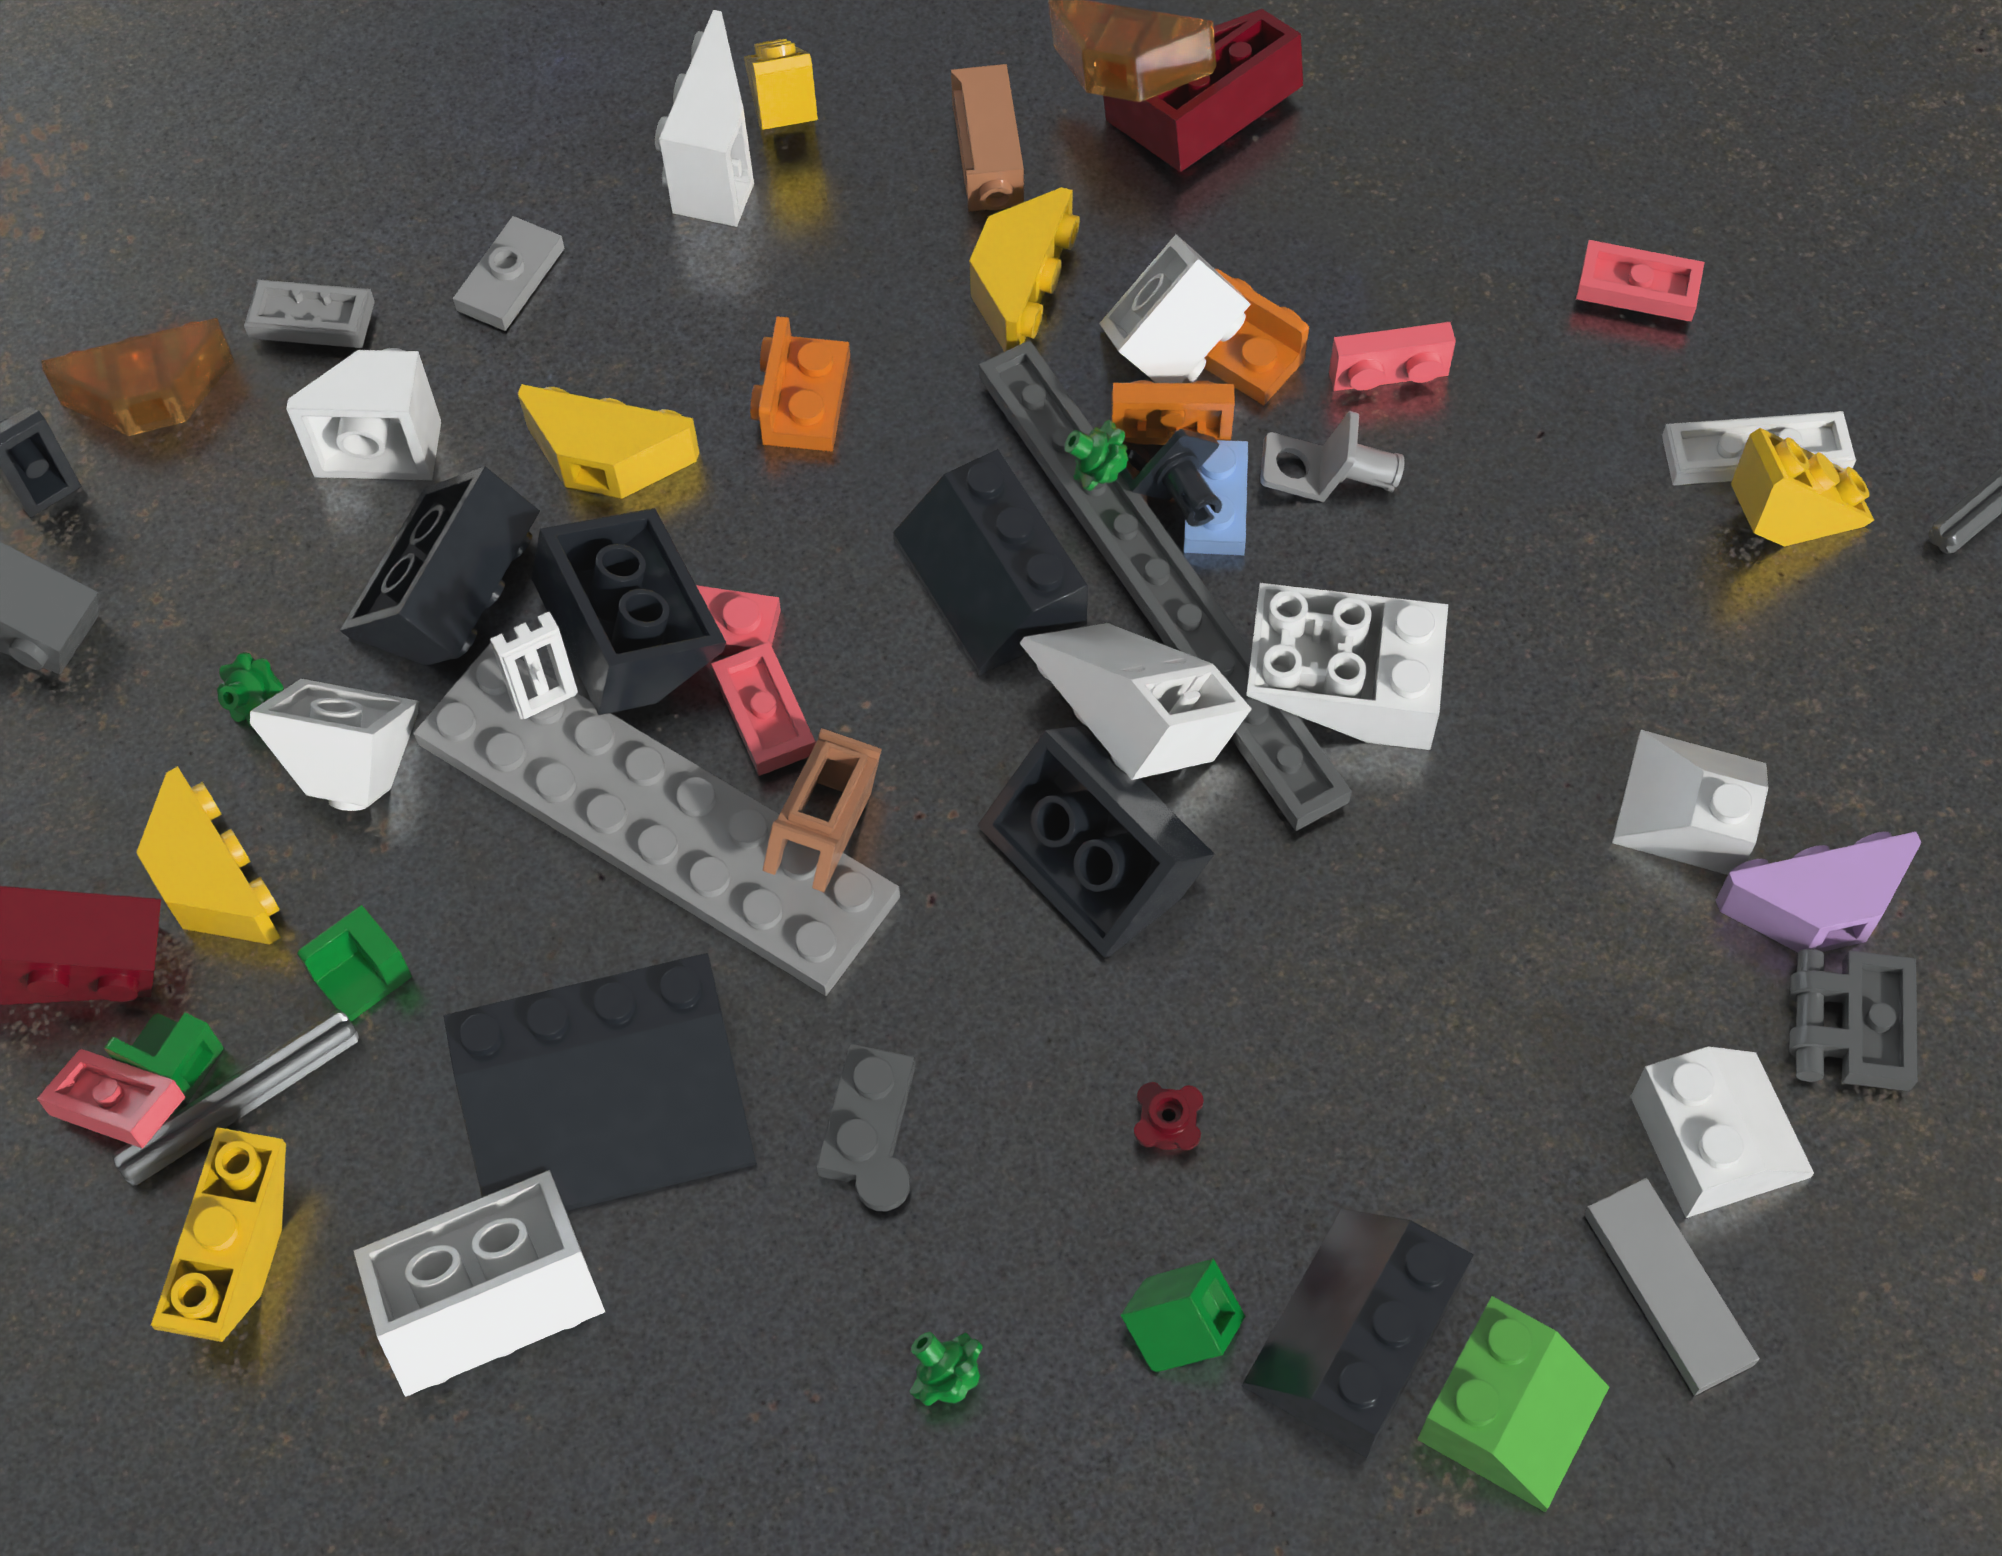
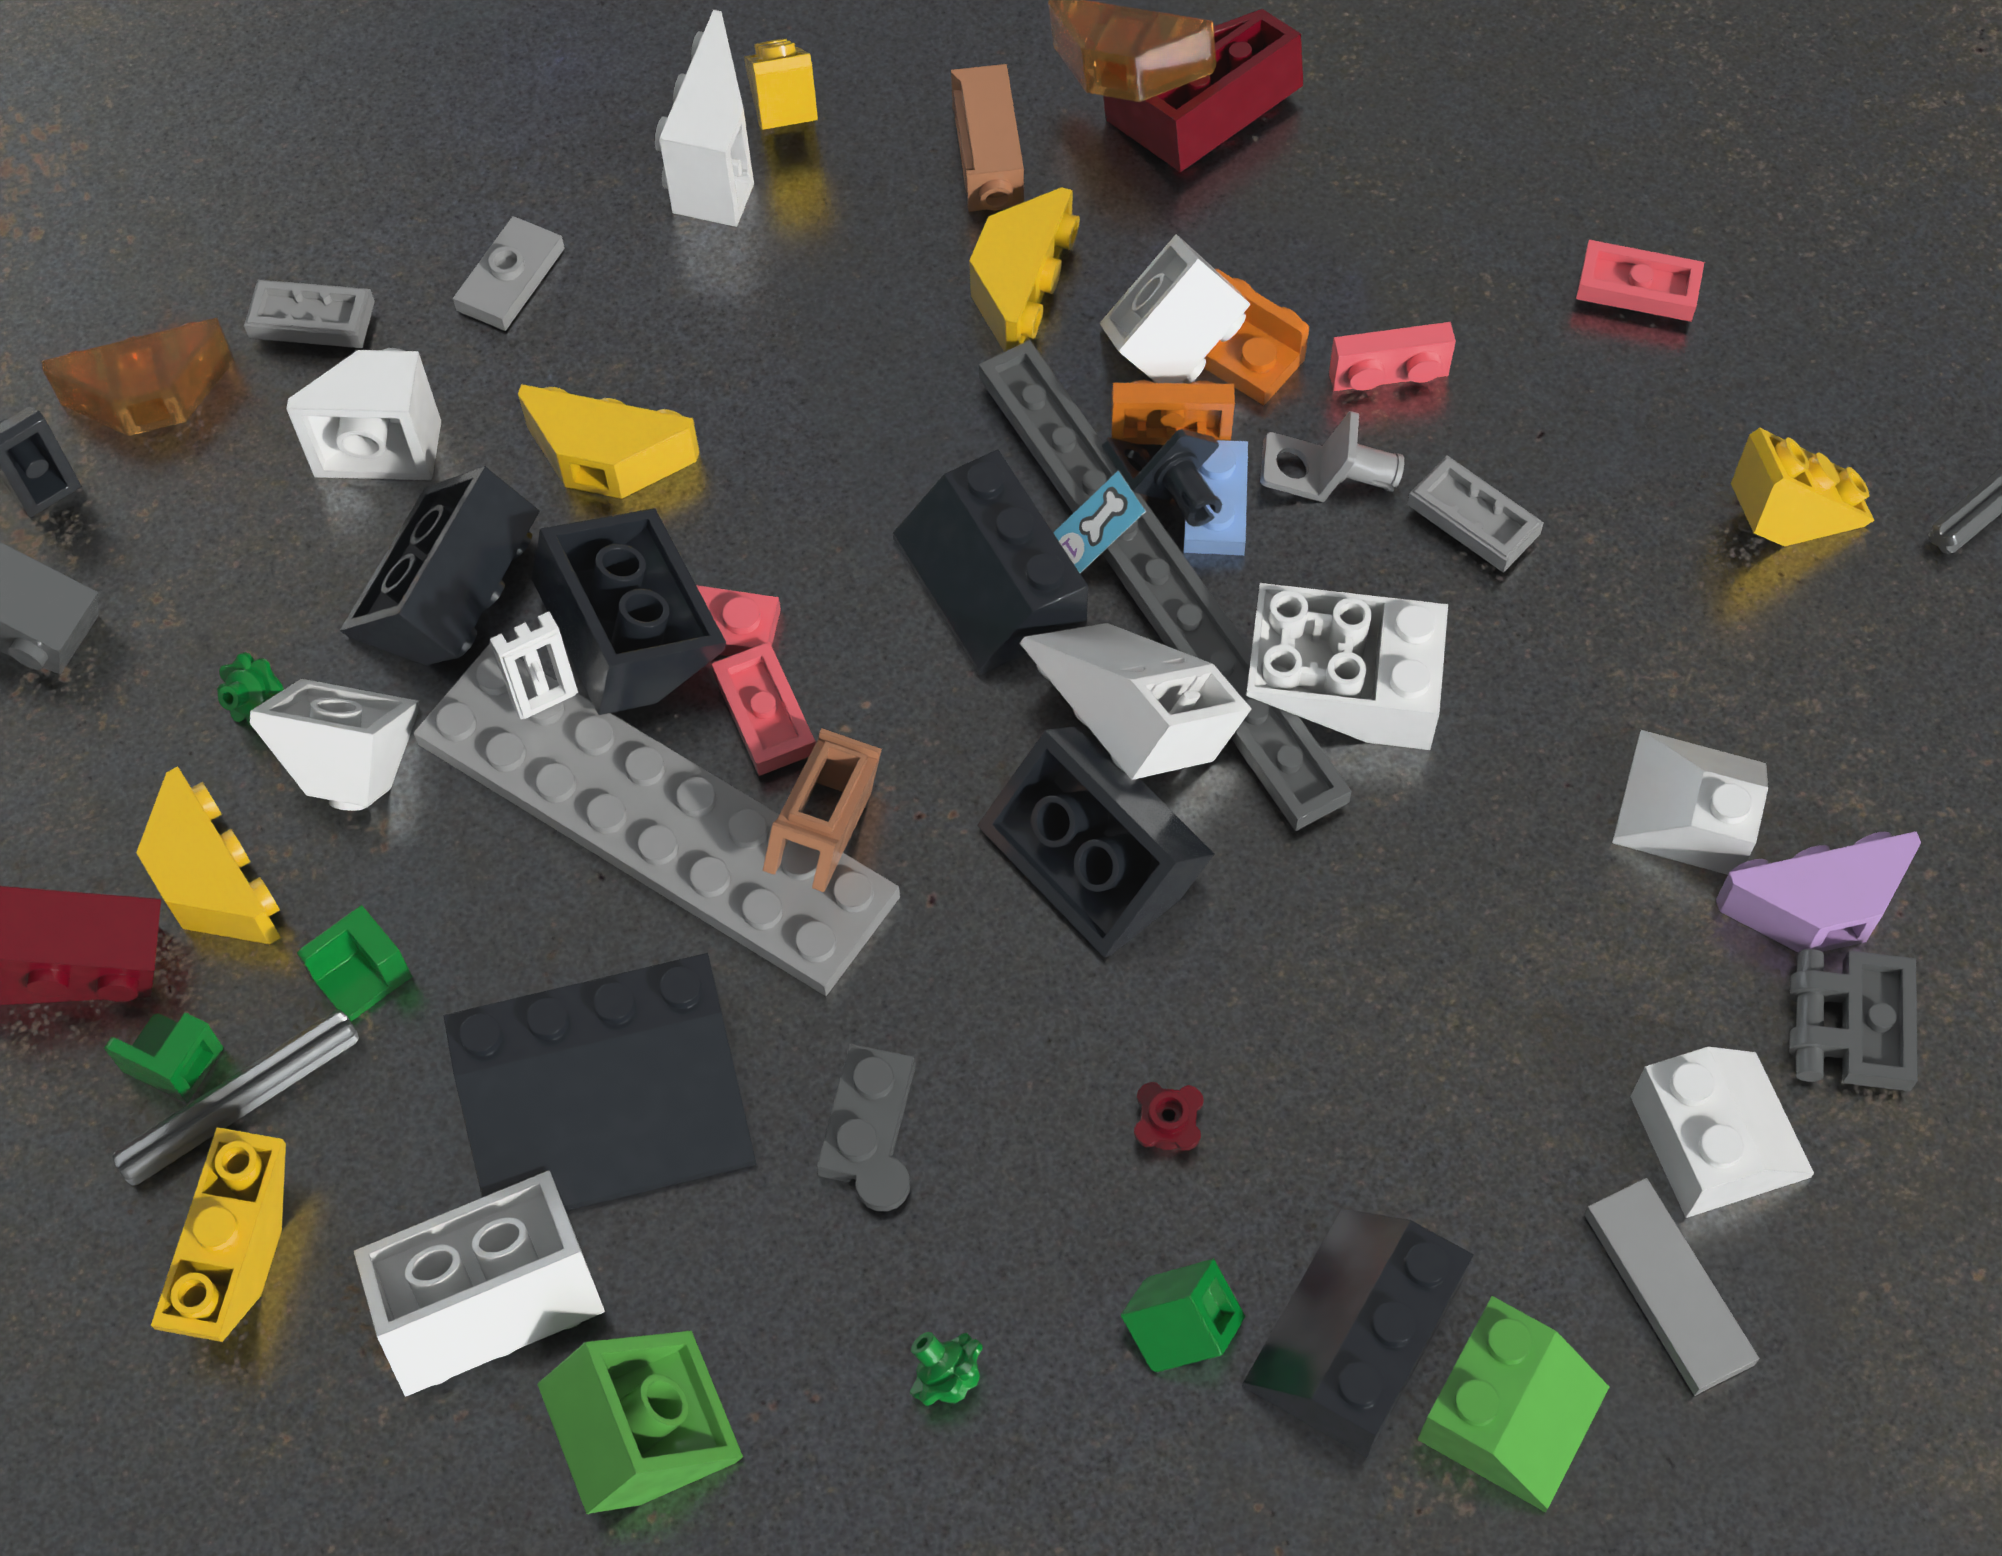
(111, 1098): coral plate -> none
(637, 1419): none -> bright green slope
(800, 389): orange bracket -> none
(1097, 455): green plant -> none
(1099, 521): none -> sticker
(1475, 513): none -> light grey plate
(1713, 448): white tile -> none

